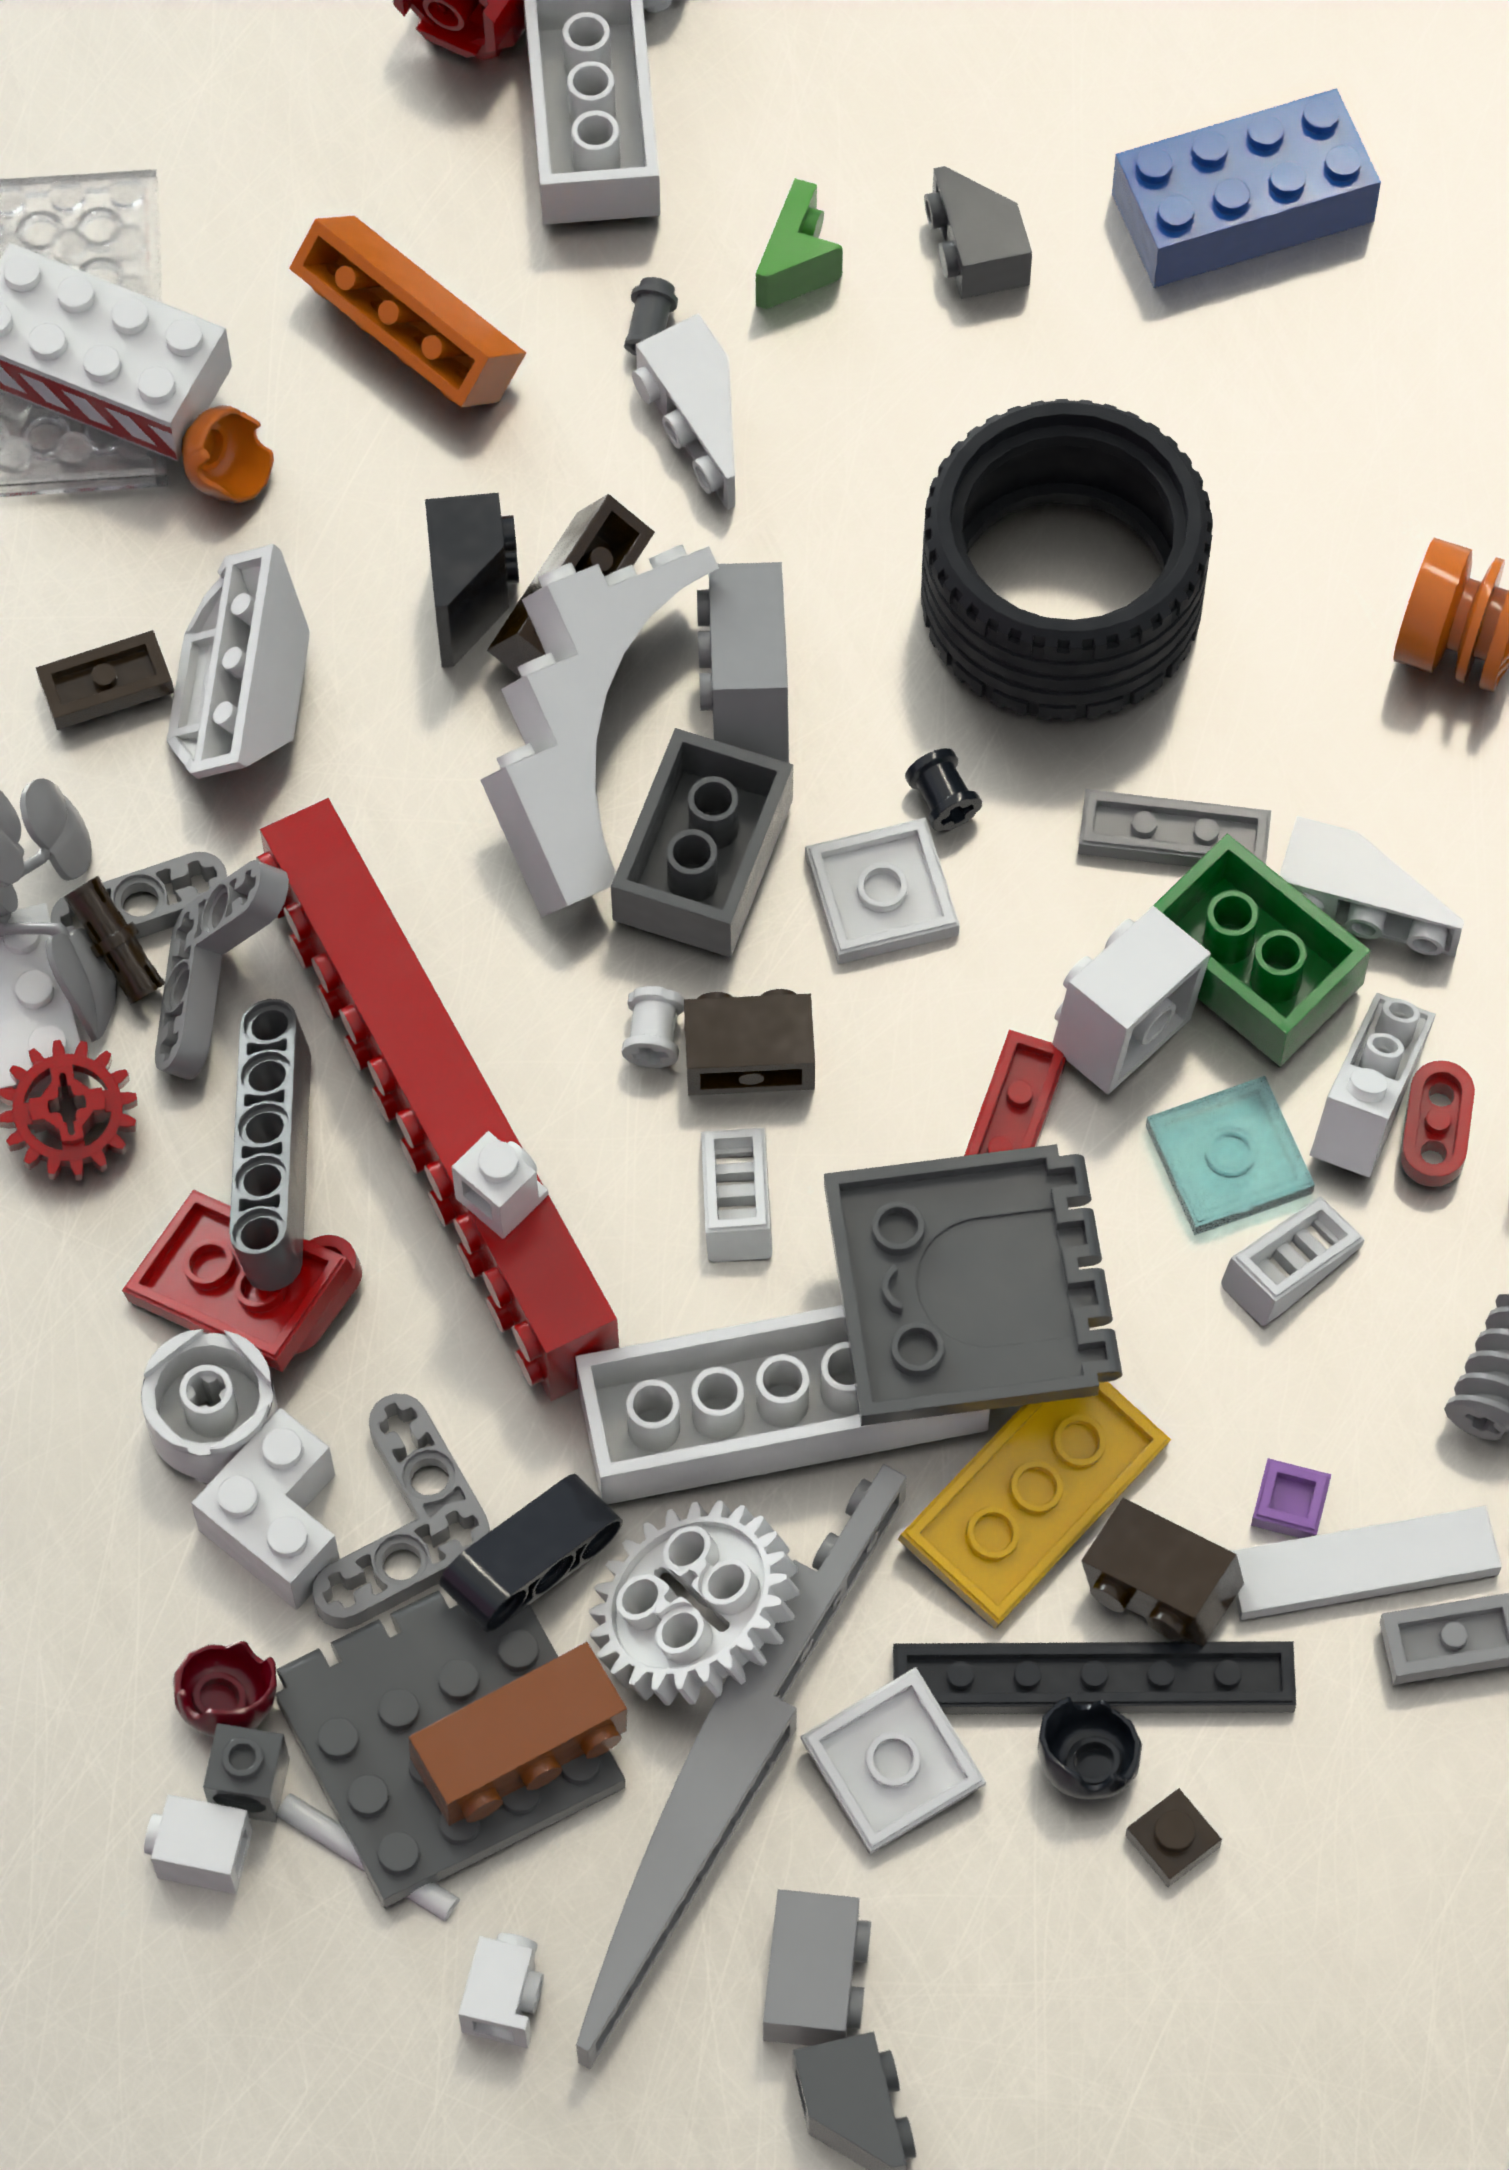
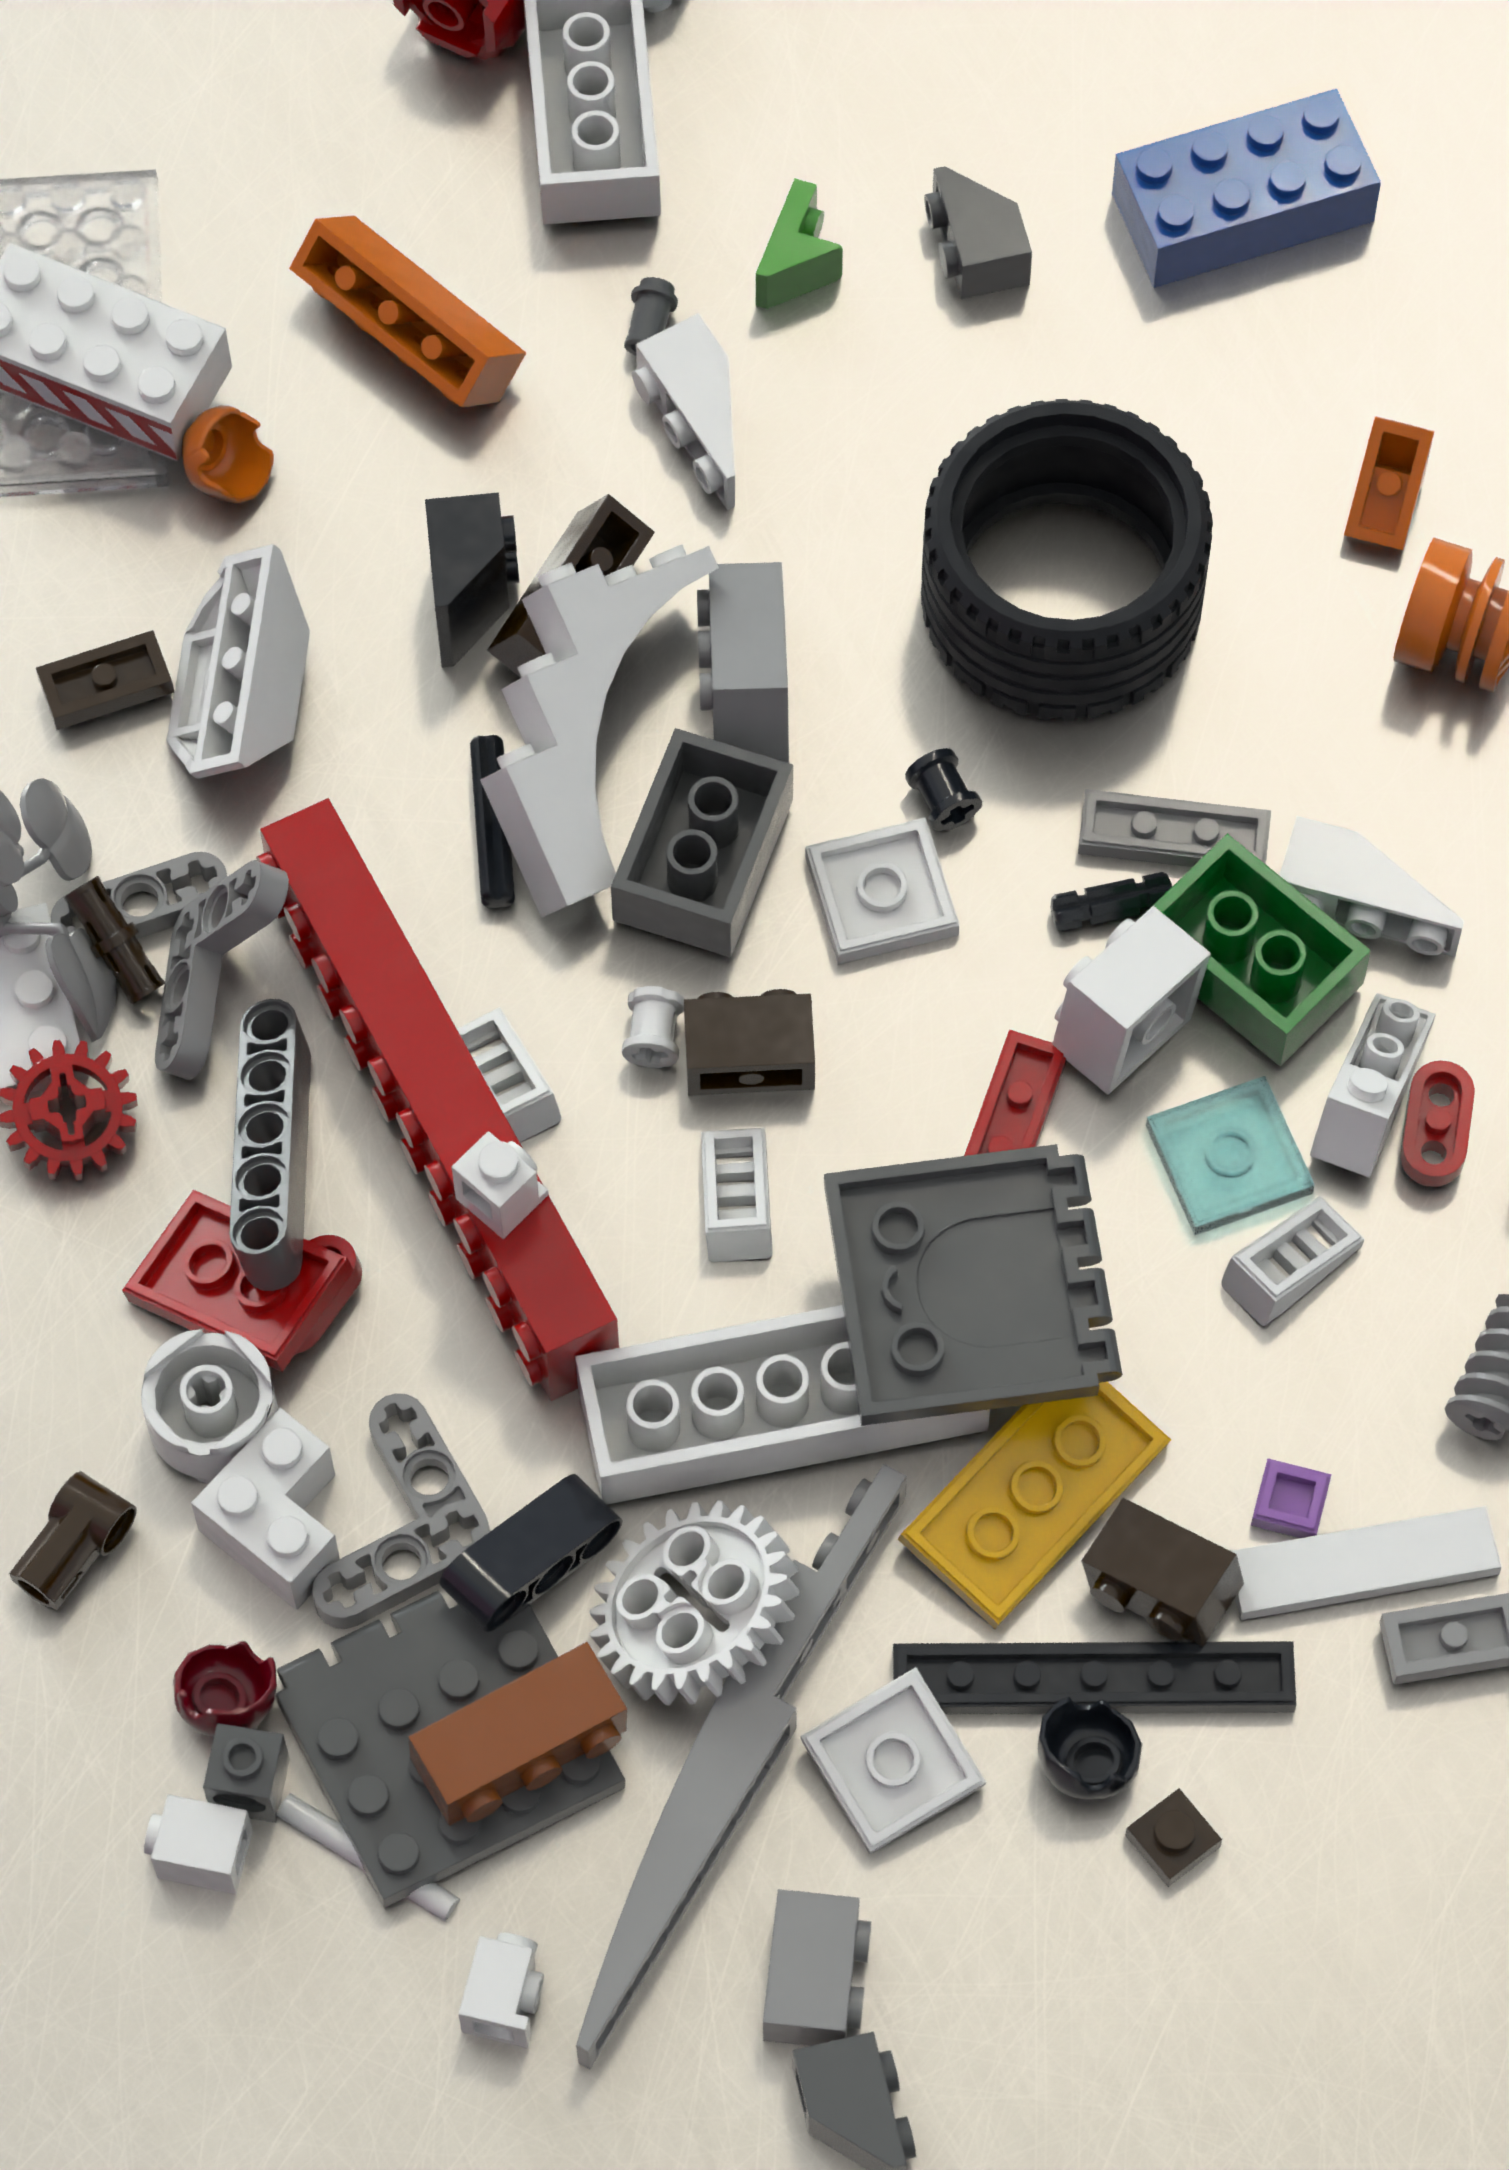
(81, 1526): none -> dark brown piece
(492, 845): none -> black axle
(527, 1107): none -> white slope
(1108, 901): none -> black axle
(1389, 483): none -> orange slope

